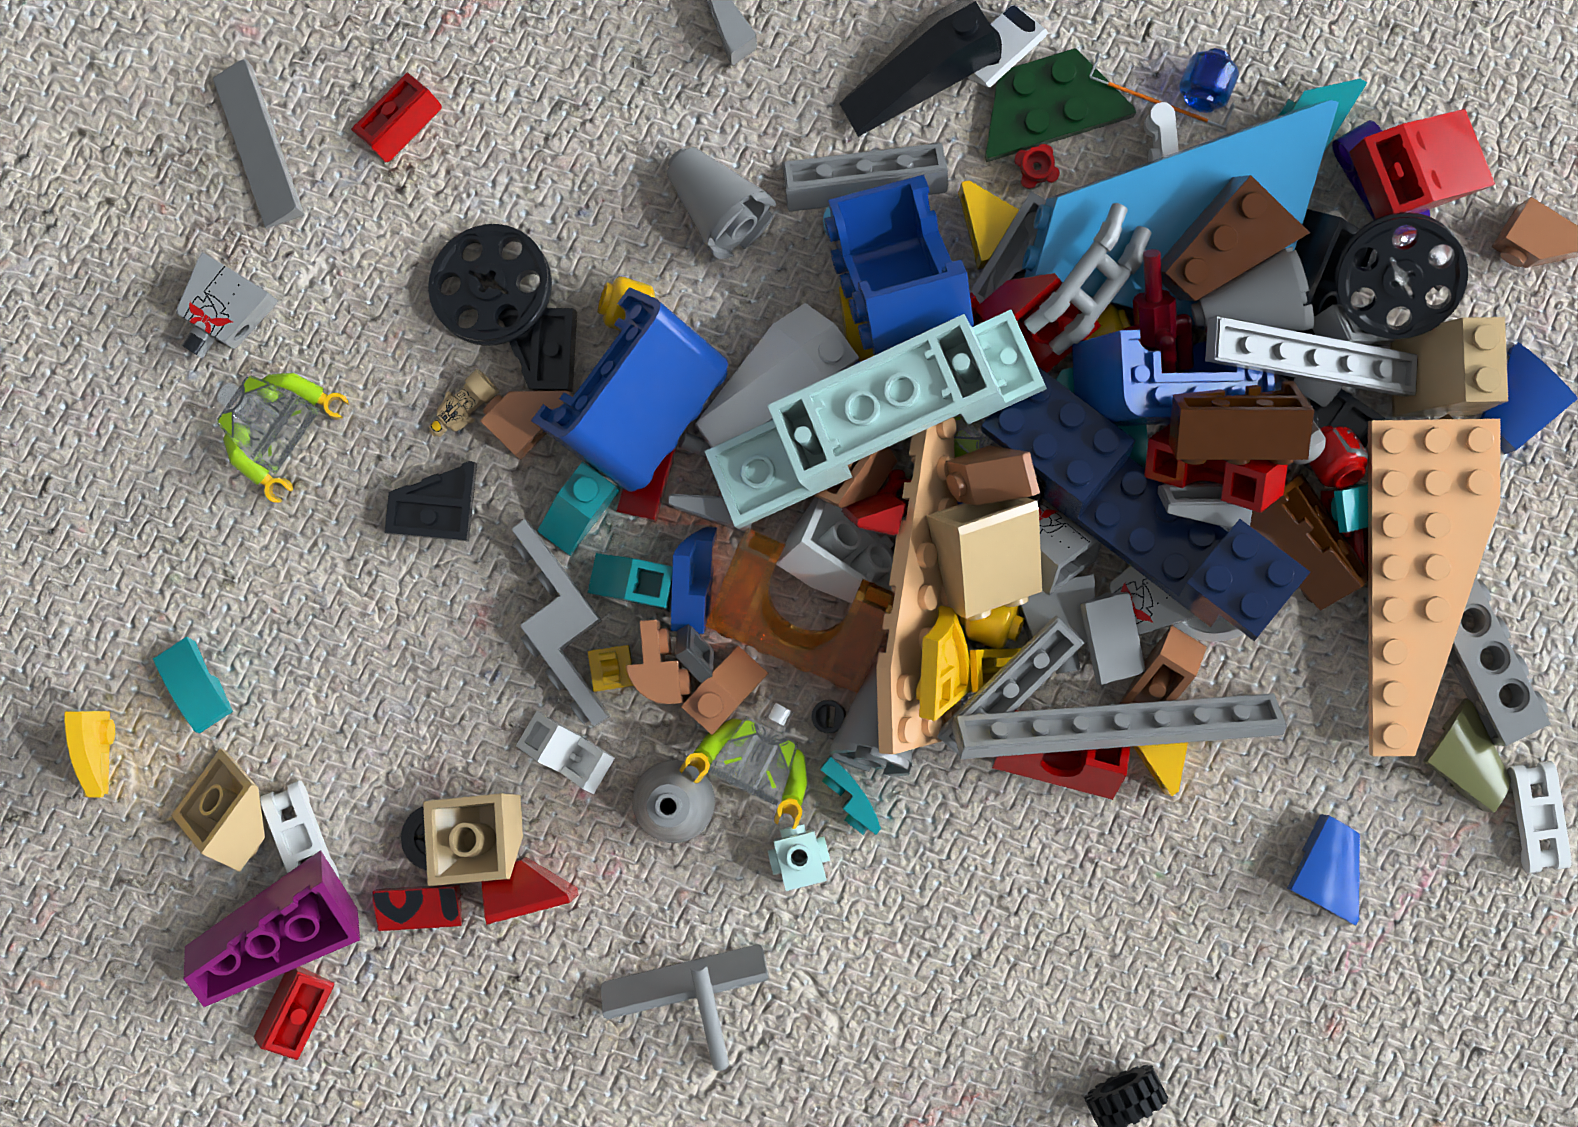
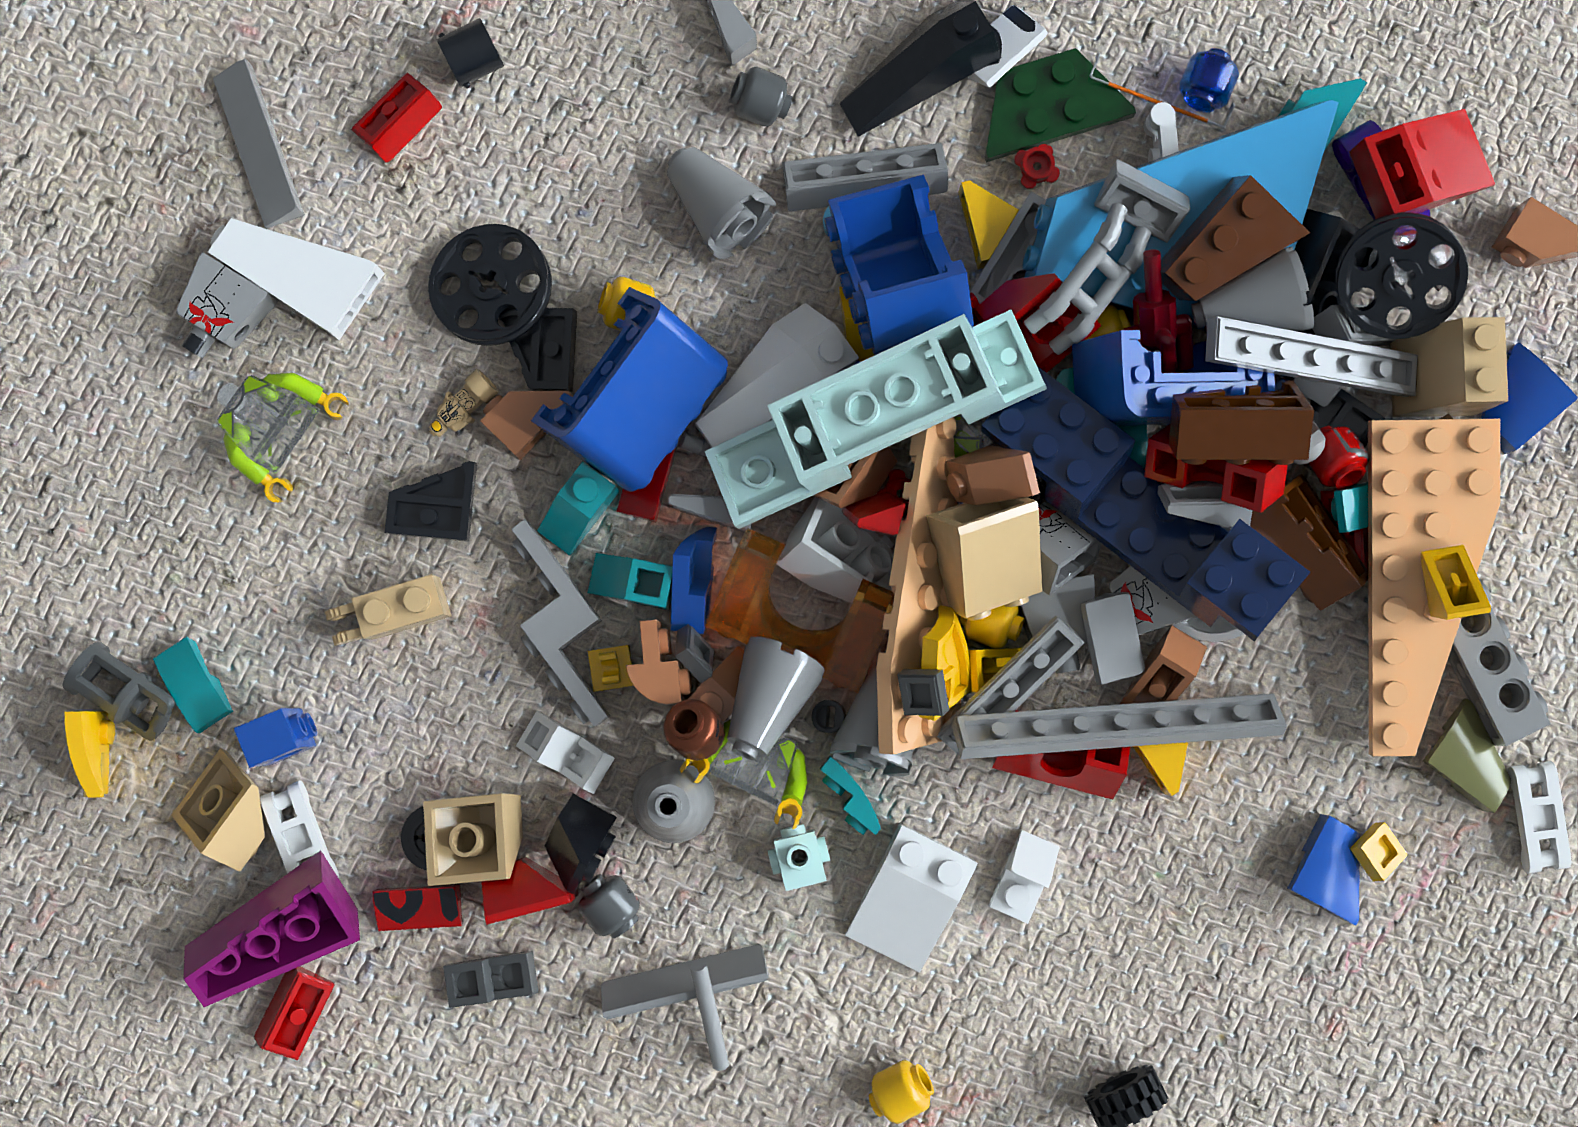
(131, 697): none -> dark grey piece
(276, 736): none -> blue brick
(304, 276): none -> white slope
(393, 609): none -> tan hinge
(470, 52): none -> black piece
(490, 979): none -> dark grey slope
(577, 839): none -> black slope
(609, 905): none -> dark grey head
(694, 729): none -> copper head
(760, 96): none -> dark grey head
(769, 695): none -> light grey cone
(901, 1091): none -> yellow head
(911, 897): none -> white slope
(923, 692): none -> dark grey tile
(1024, 876): none -> white slope
(1146, 198): none -> light grey slope
(1378, 851): none -> yellow tile
(1452, 584): none -> yellow slope

